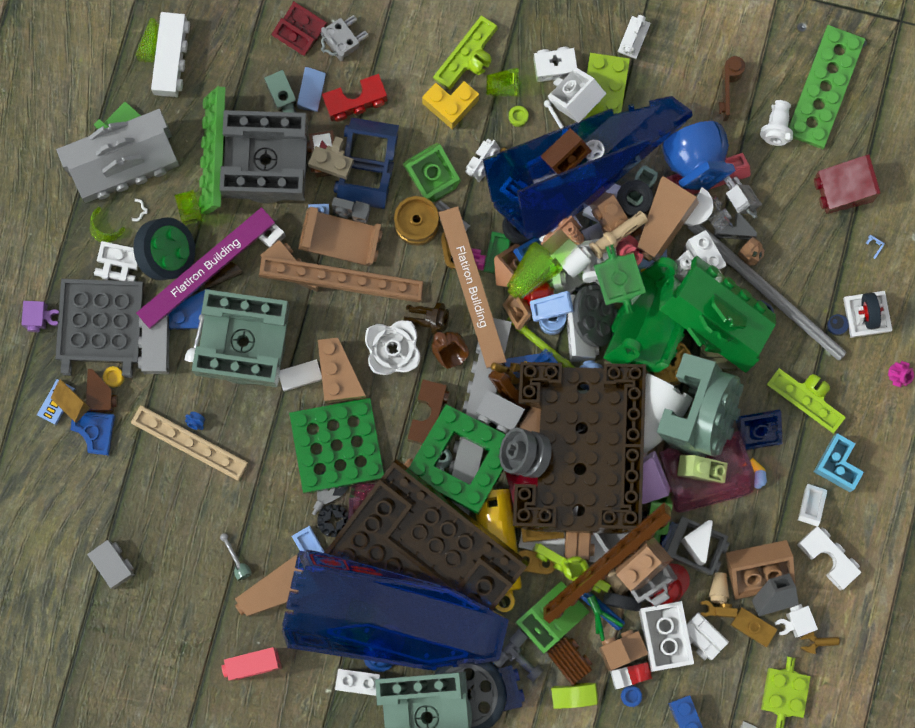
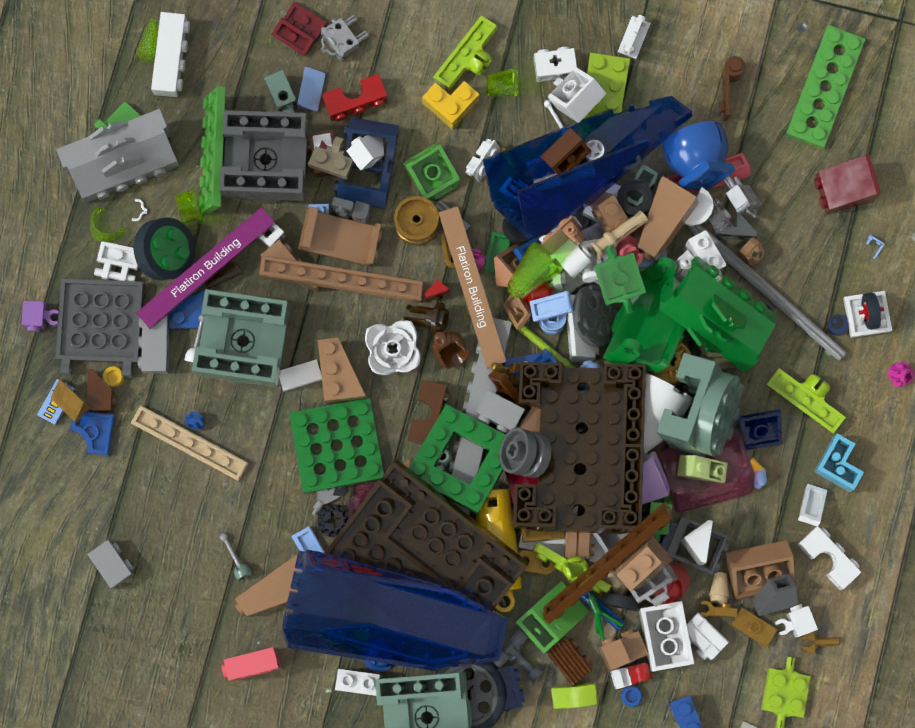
(366, 151): none -> white slope
(436, 290): none -> red slope
(518, 116): lime tile -> none
(777, 130): white piece -> none

